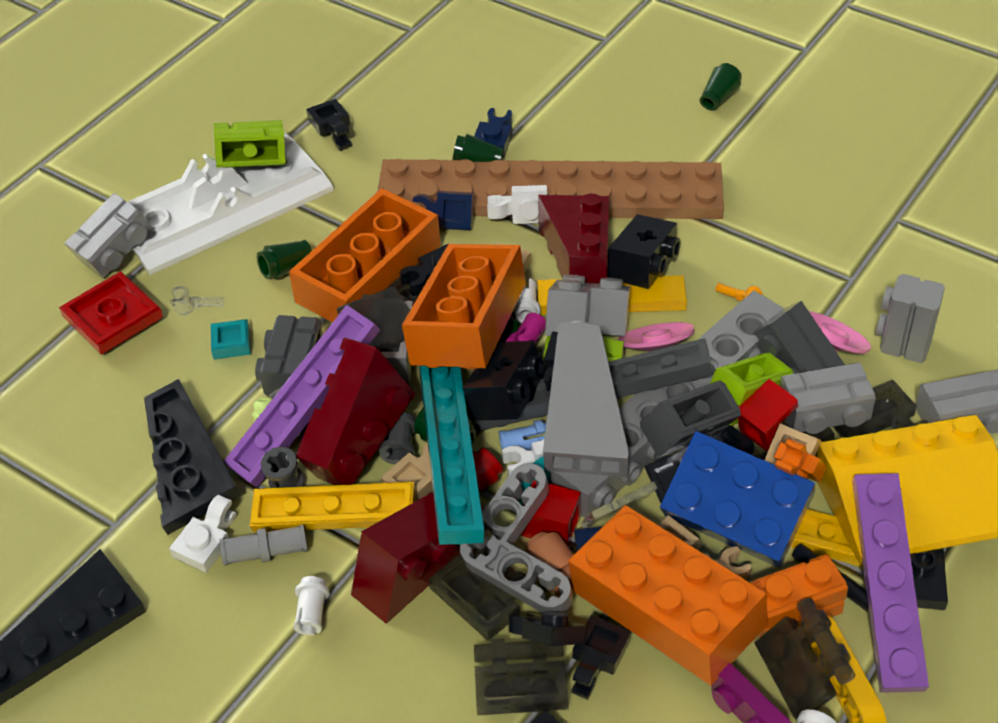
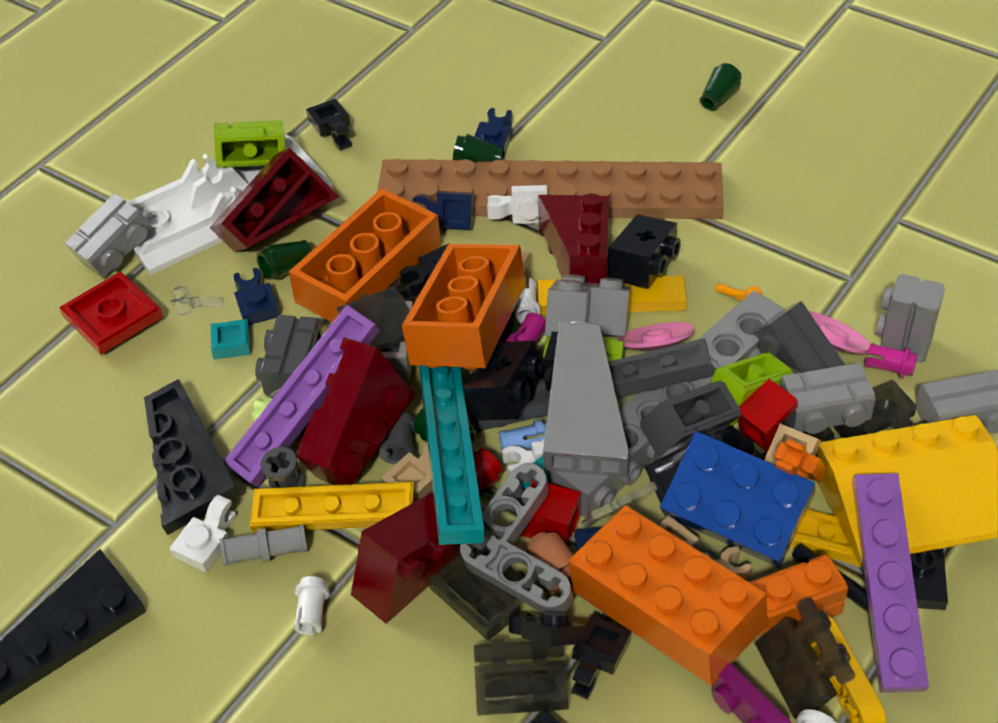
(255, 299): none -> dark blue plate
(272, 200): none -> dark red wedge
(894, 360): none -> dark pink pin

